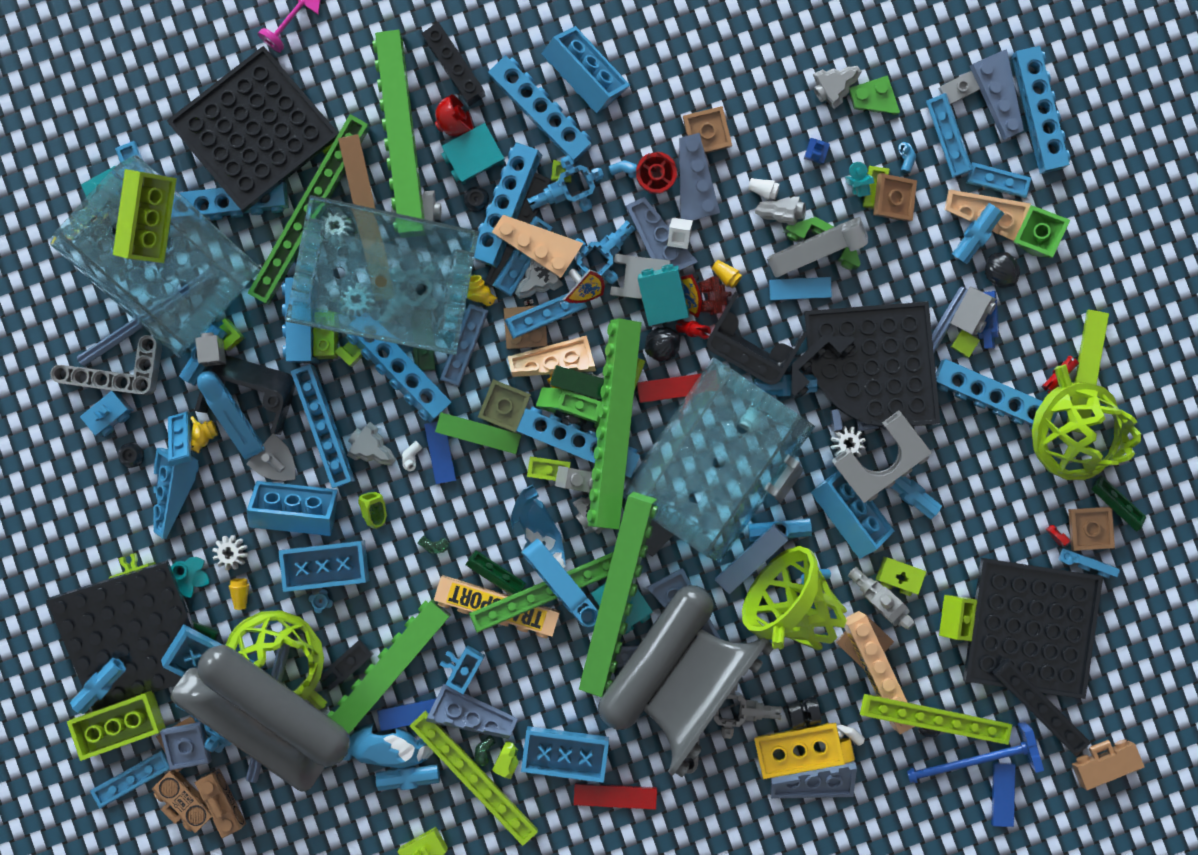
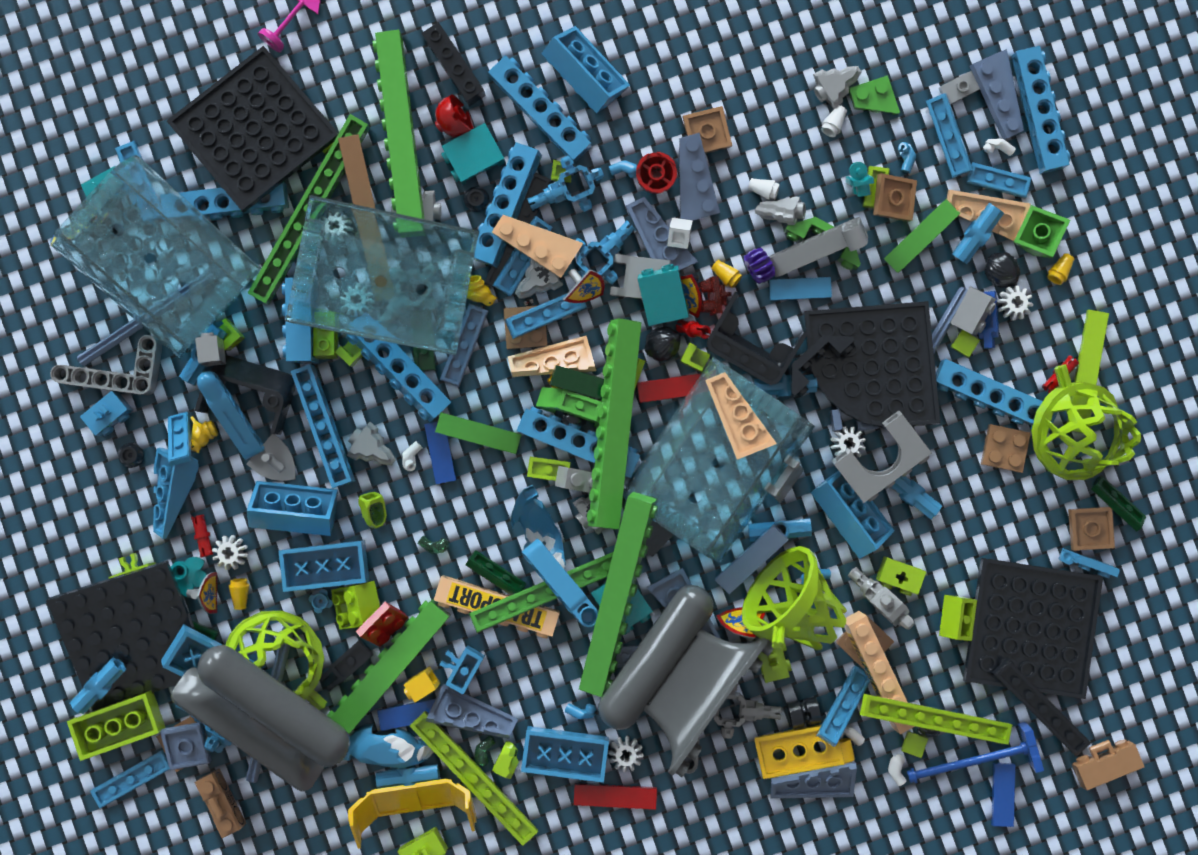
(144, 216): lime slope -> none
(184, 799): medium nougat piece -> none
(202, 536): none -> red pin
(206, 593): none -> shield
(355, 604): none -> lime slope
(382, 624): none -> red plate
(409, 799): none -> yellow windscreen
(421, 684): none -> yellow brick
(504, 405): olive plate -> none
(588, 712): none -> dark azure arm
(633, 755): none -> white gear
(694, 358): none -> lime panel
(733, 622): none -> shield
(739, 420): none -> light nougat wing
(759, 265): none -> dark purple gear
(775, 665): none -> lime brick
(816, 151): blue tile -> none
(833, 123): none -> white cone
(844, 706): none -> dark azure tile
(895, 767): none -> white arm
(914, 744): none -> lime tile
(922, 236): none -> bright green slope
(1001, 144): none -> white arm
(1005, 448): none -> medium nougat plate
(1020, 298): none -> white gear
(1060, 270): none -> yellow cone
(1061, 539): red tile -> none

